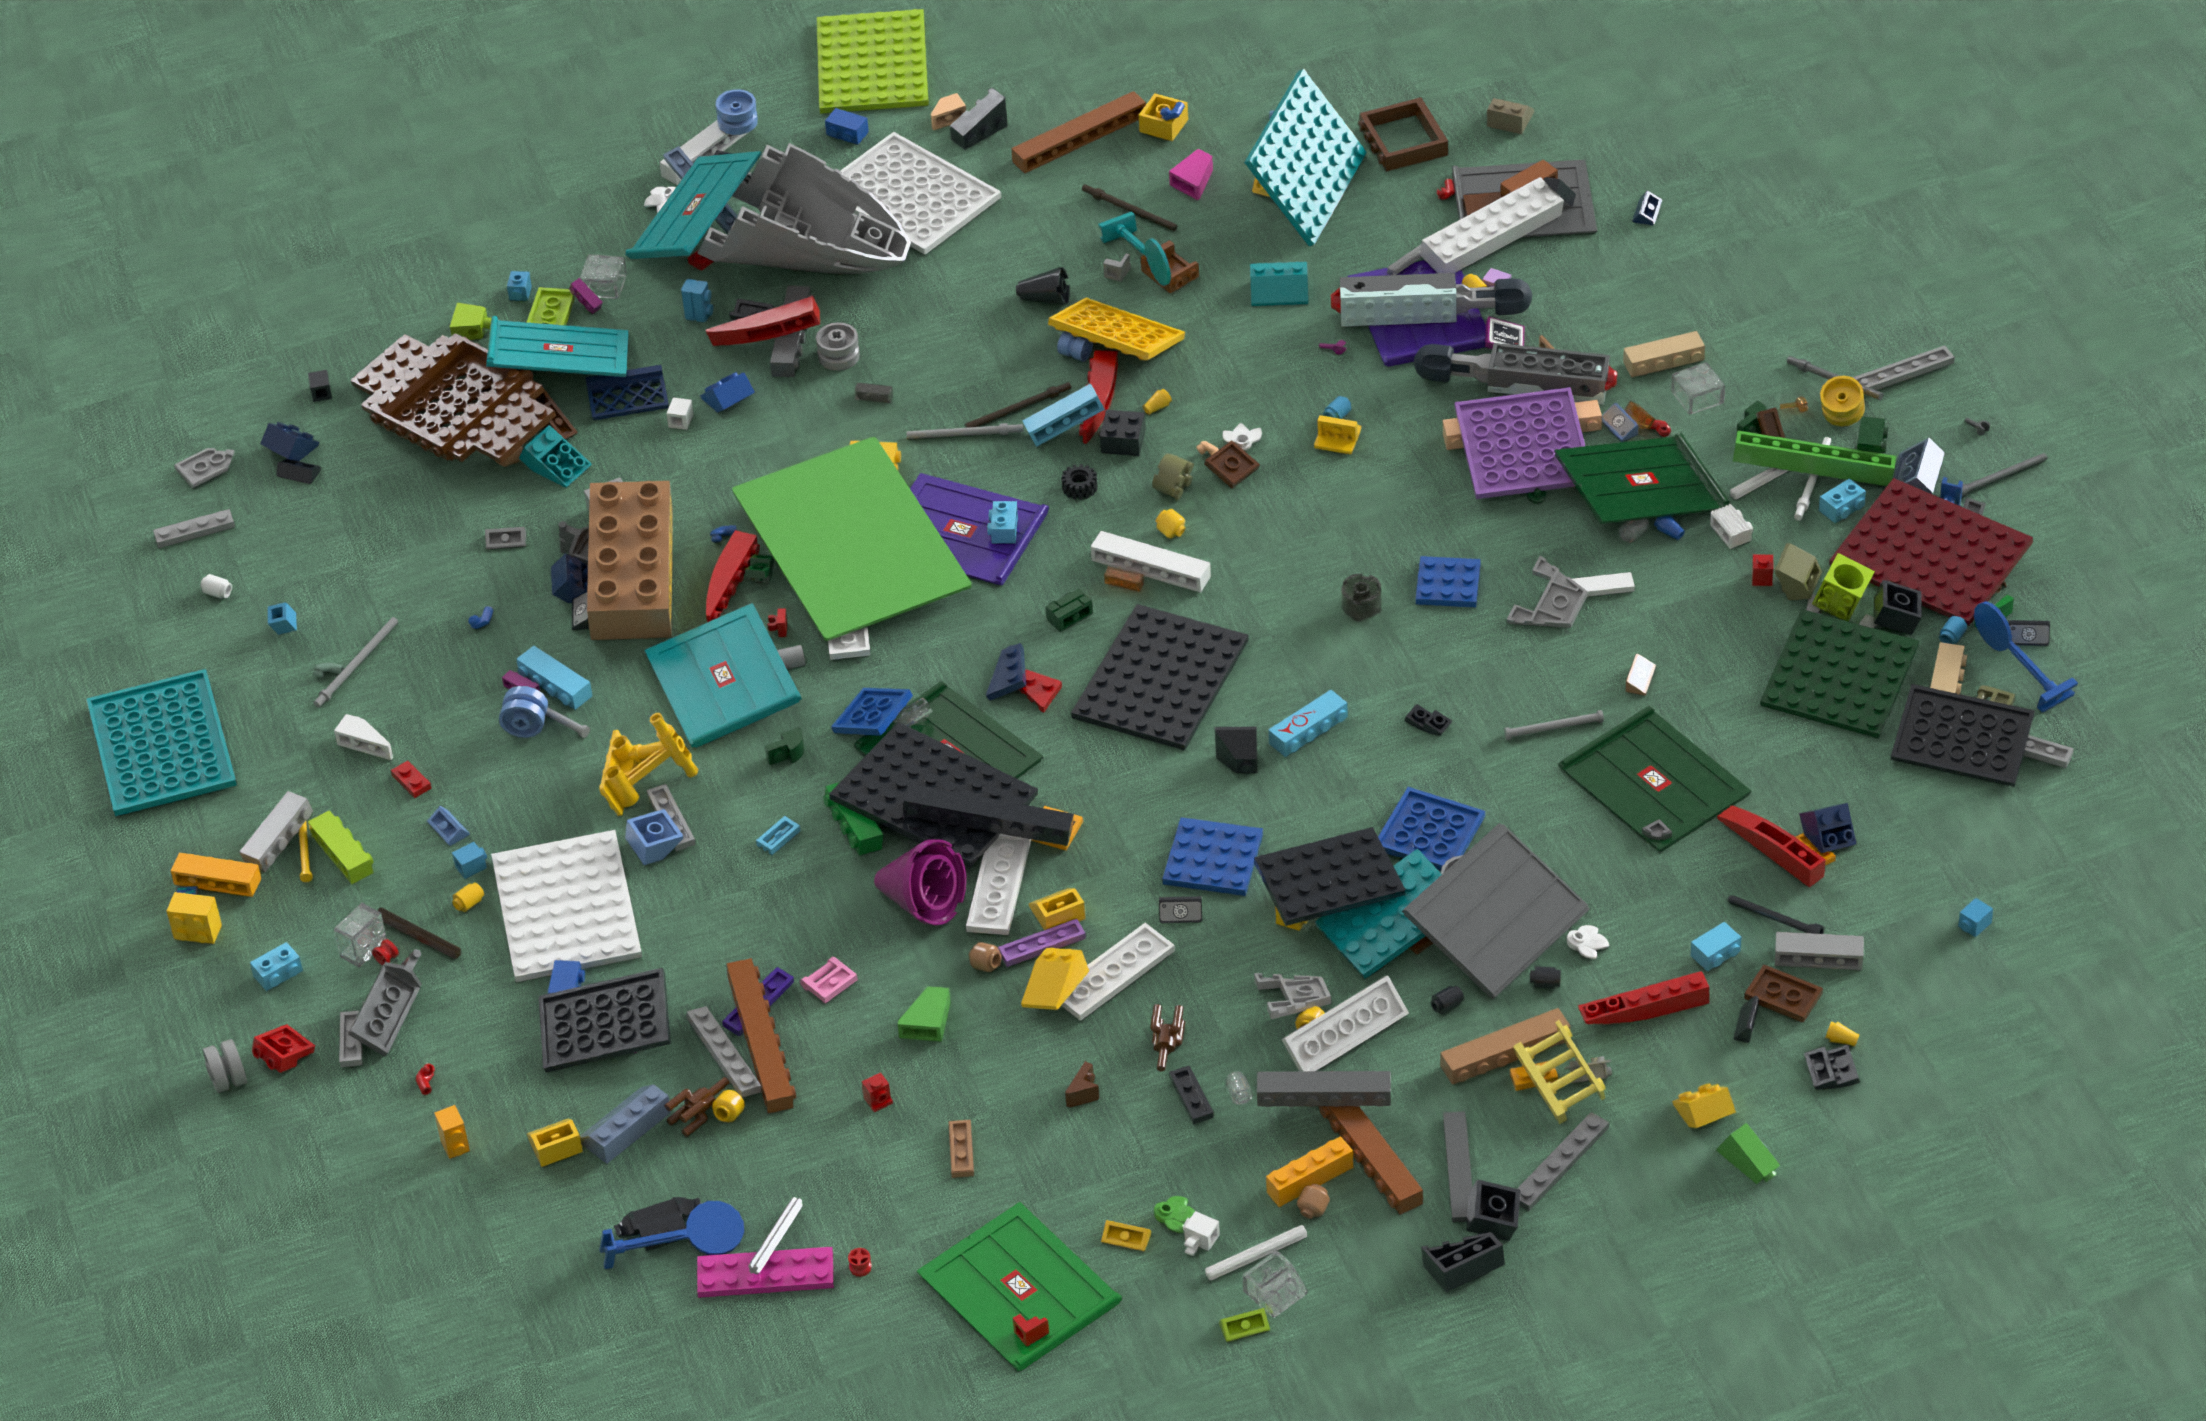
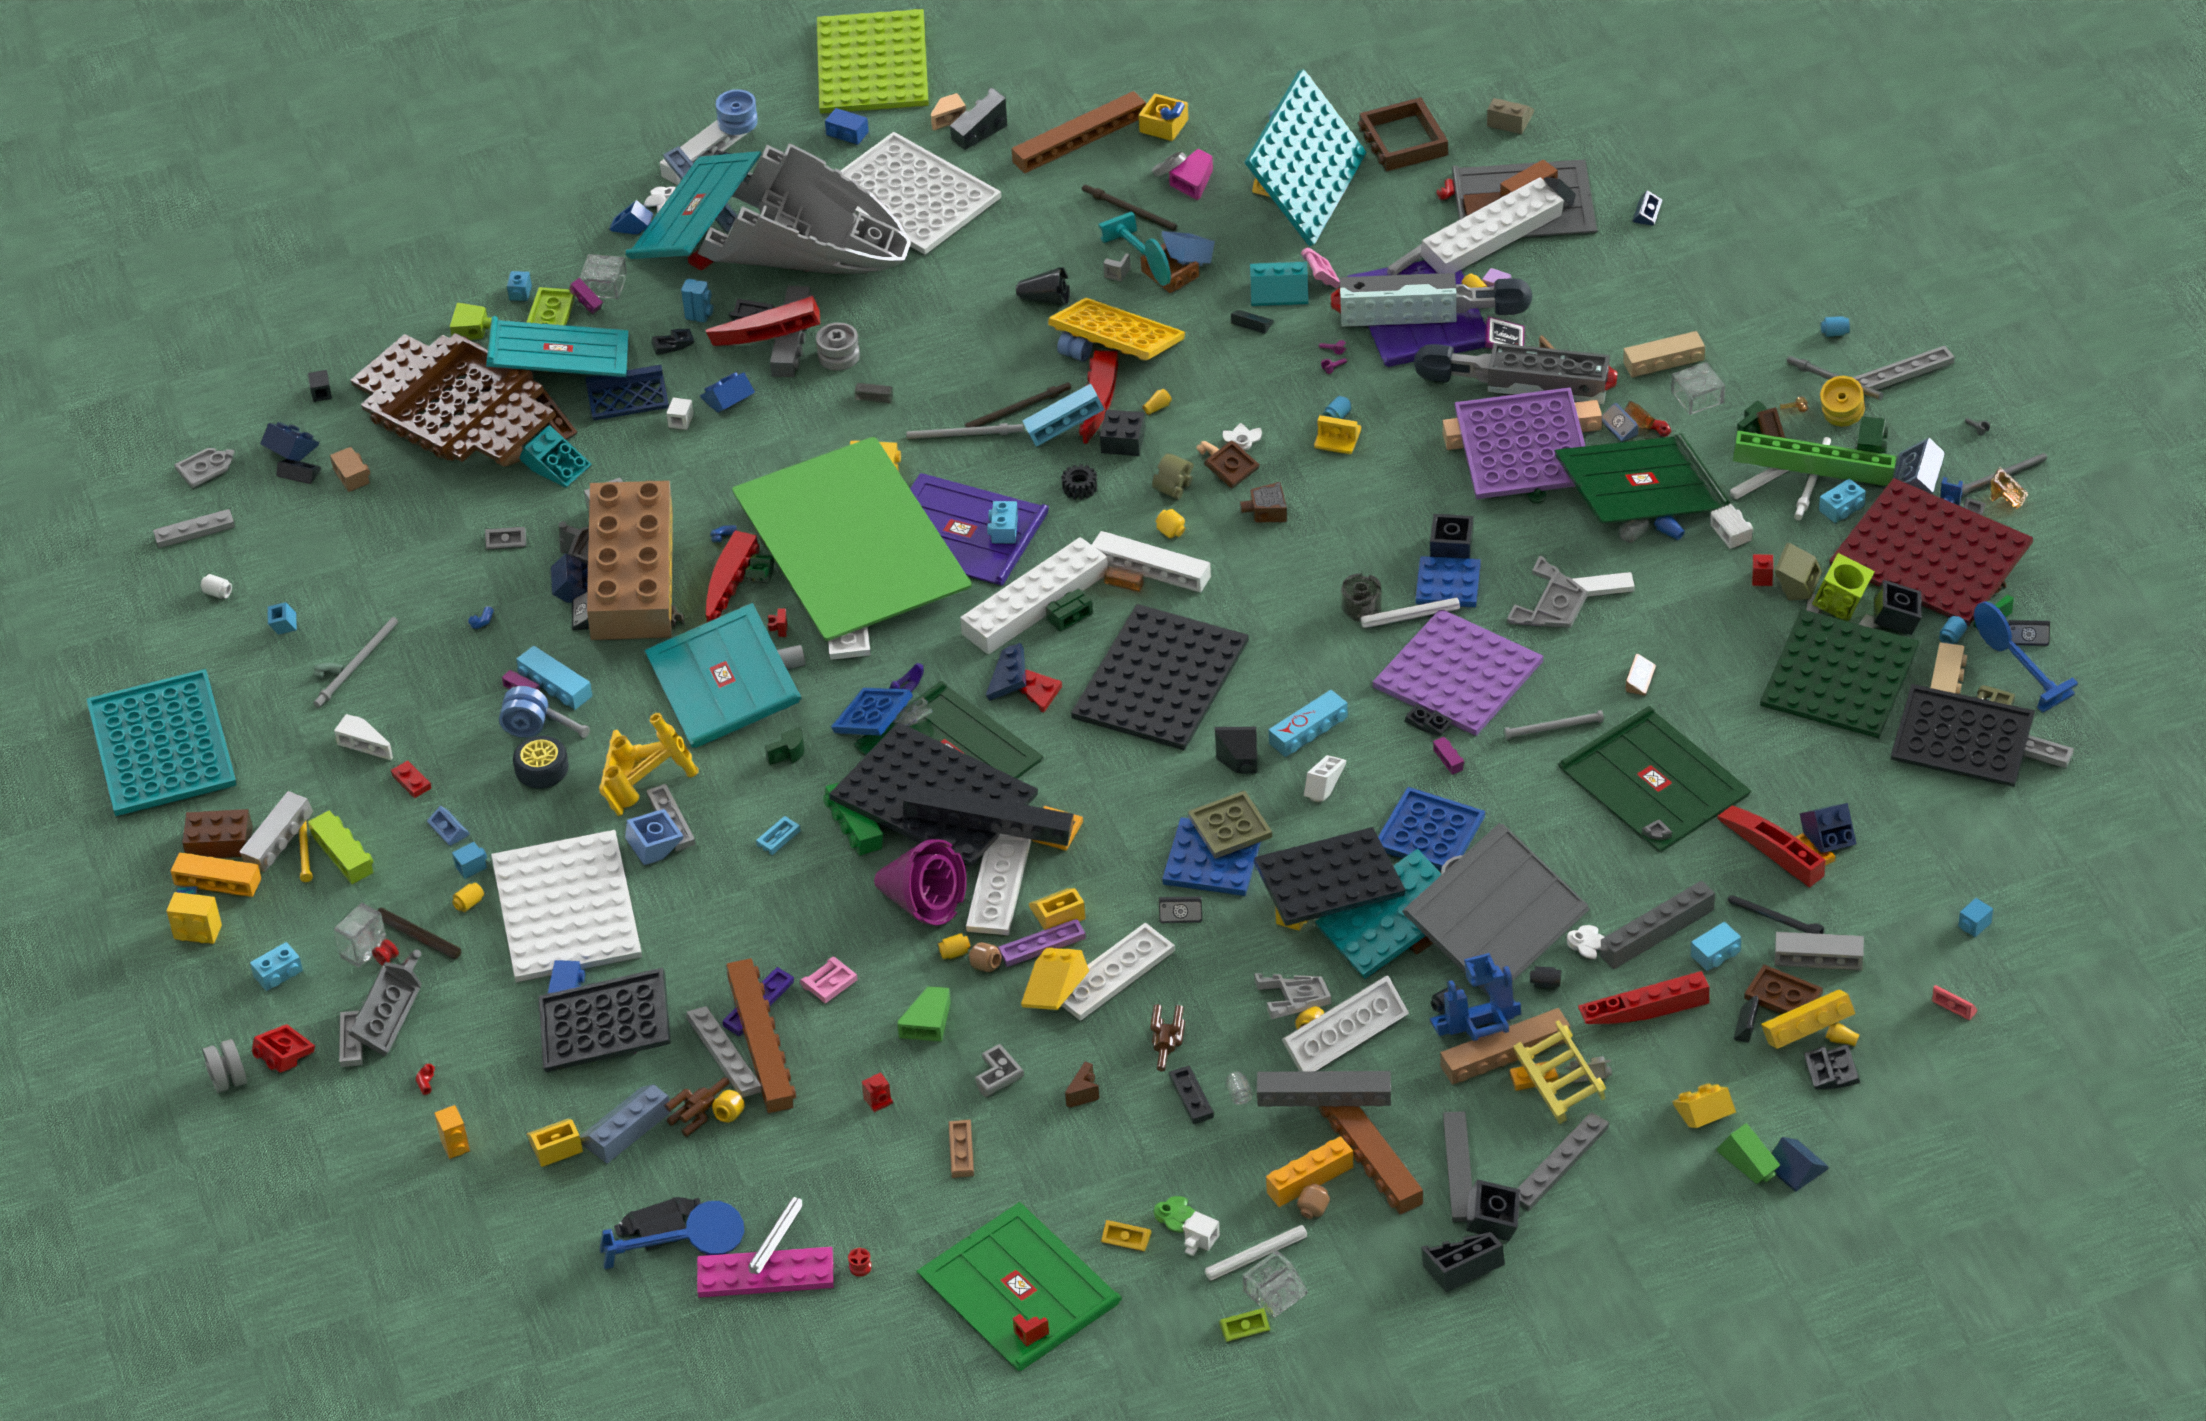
(217, 833): none -> reddish brown brick
(350, 469): none -> medium nougat brick
(540, 762): none -> black wheel
(632, 219): none -> blue slope
(676, 616): none -> dark grey hand
(677, 340): none -> black slope
(913, 676): none -> dark purple helmet
(954, 946): none -> yellow brick
(1002, 1073): none -> light grey brick
(1026, 598): none -> white brick
(1169, 164): none -> light grey tile
(1188, 247): none -> medium blue slope
(1230, 824): none -> olive plate
(1251, 321): none -> black slope
(1266, 504): none -> reddish brown torso
(1321, 267): none -> bright pink plate
(1323, 778): none -> white slope
(1329, 366): none -> magenta hand
(1409, 612): none -> white axle
(1448, 755): none -> magenta piece
(1451, 536): none -> black brick
(1458, 671): none -> medium lavender plate
(1502, 1006): none -> blue container
(1657, 924): none -> dark grey brick
(1797, 1163): none -> dark blue slope
(1808, 1018): none -> yellow brick
(1835, 326): none -> dark azure brick
(1953, 1003): none -> coral slope
(2004, 485): none -> clear orange slope

